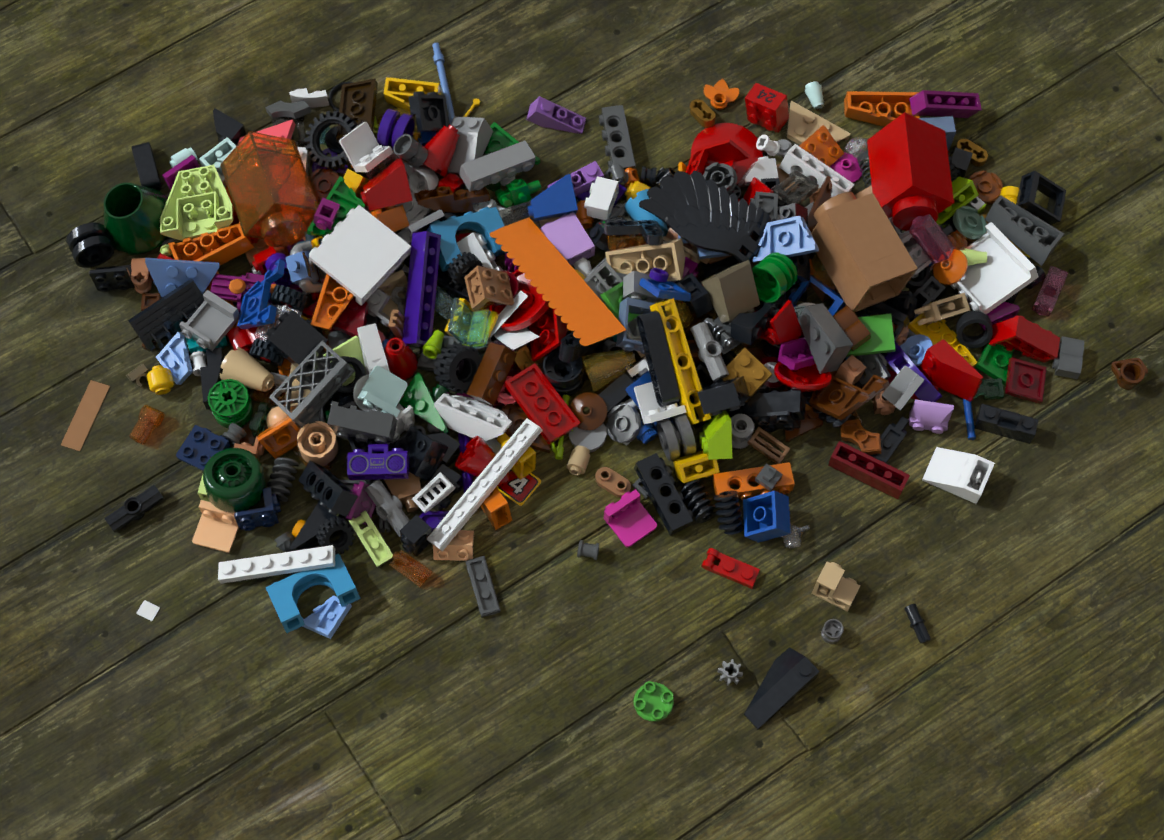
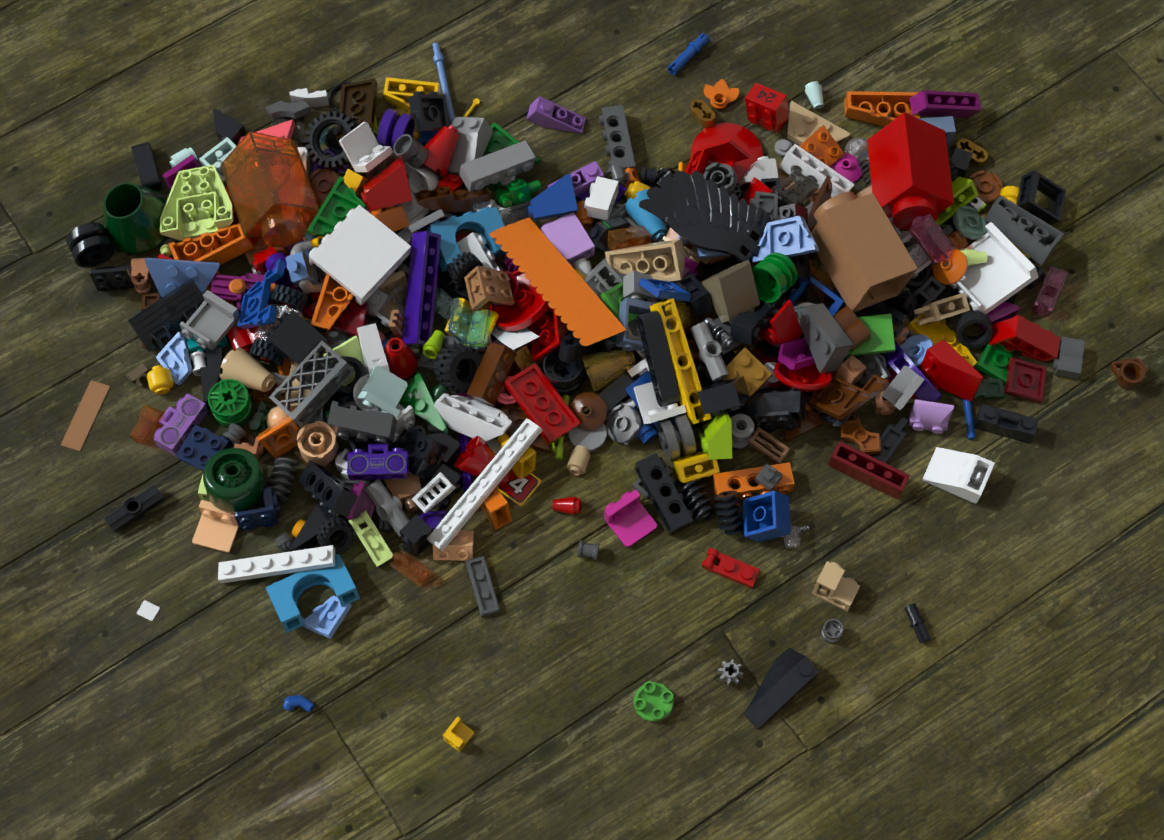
(174, 432): none -> medium lavender piece
(298, 700): none -> blue arm
(326, 214): magenta brick -> none
(341, 463): none -> white bracket
(458, 734): none -> yellow panel
(508, 310): white sticker -> none
(568, 505): none -> red cone
(612, 481): medium nougat plate -> none
(648, 228): black beam -> none
(658, 275): dark purple tile -> none
(693, 49): none -> blue pin
(771, 147): white bush -> none

